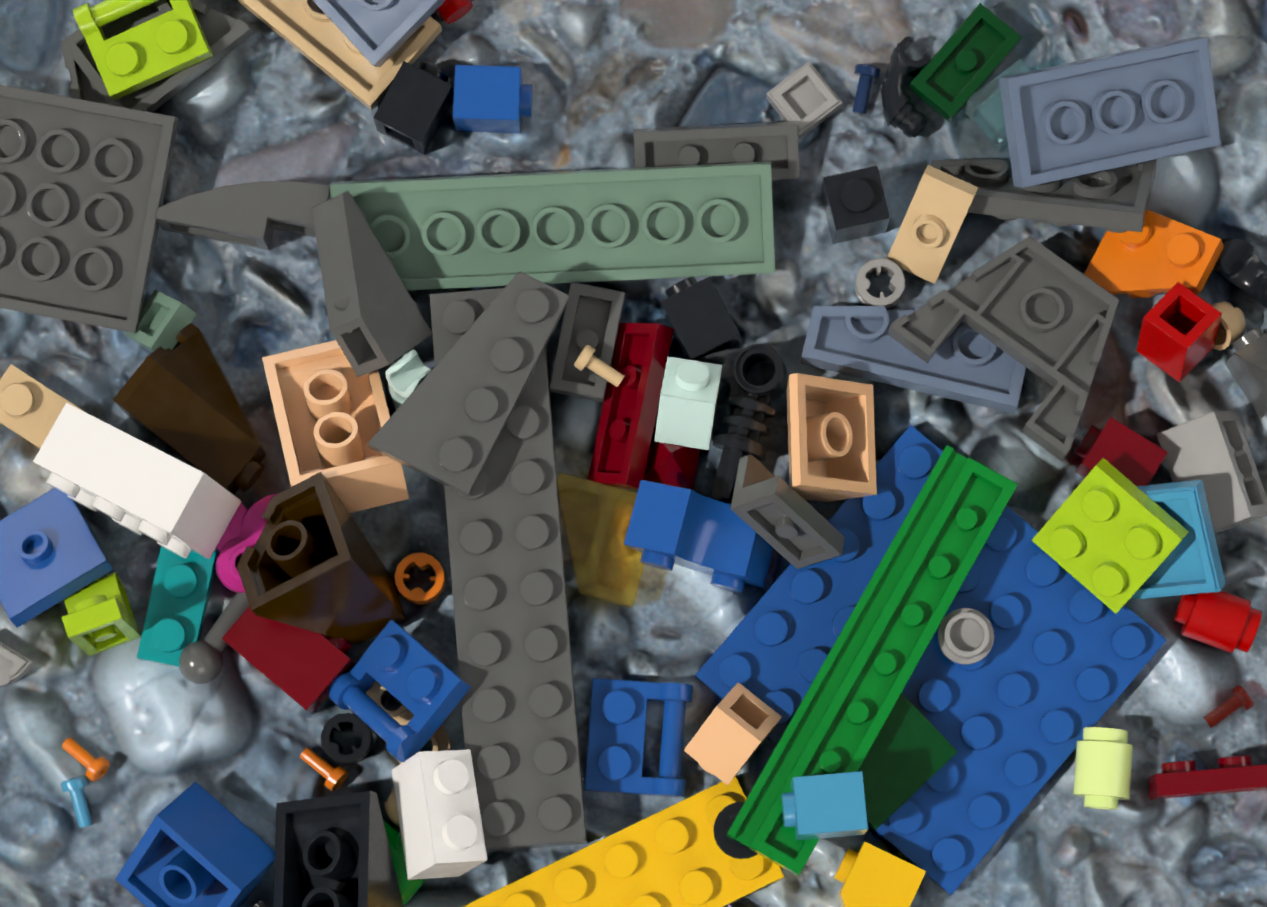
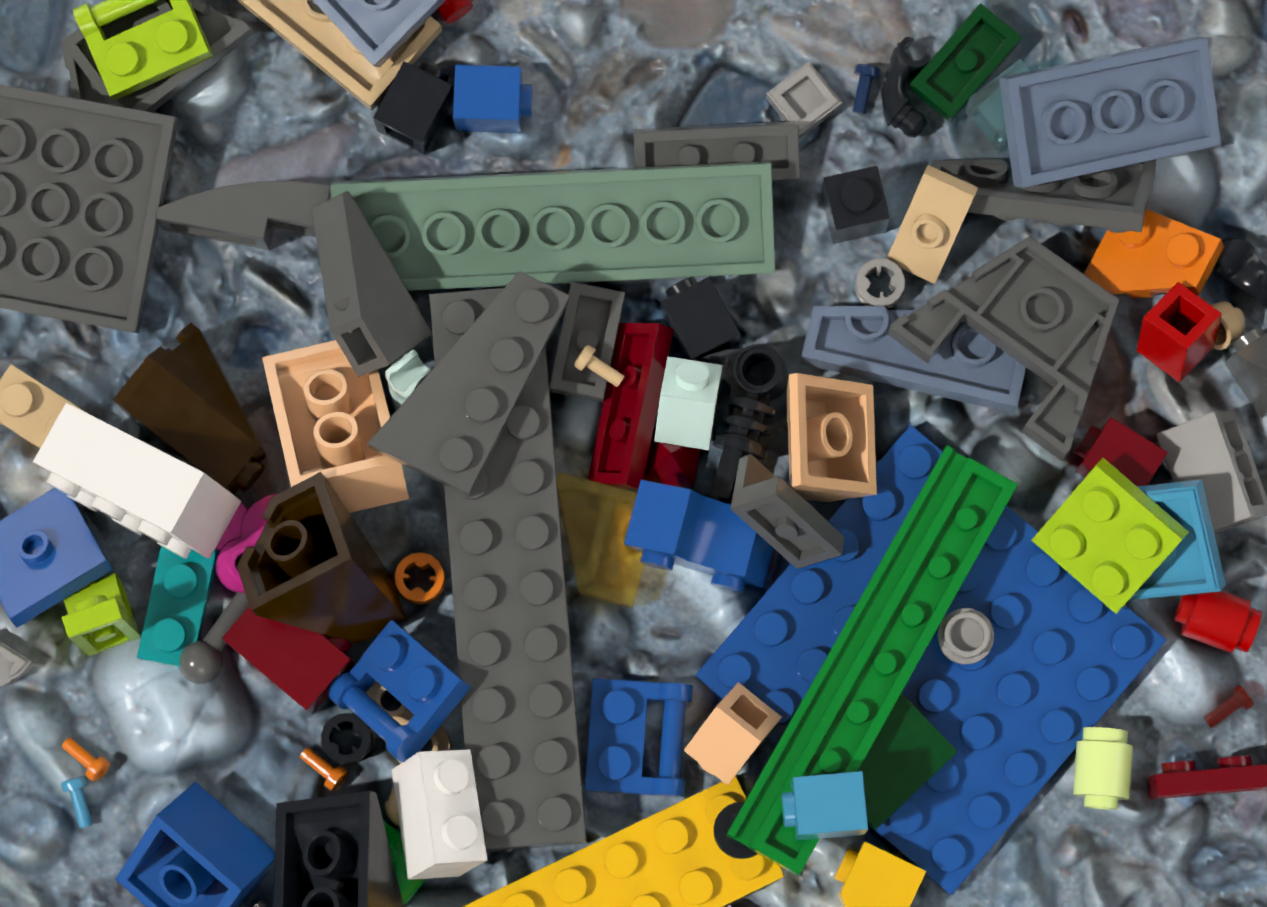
(161, 322): sand green plate -> none

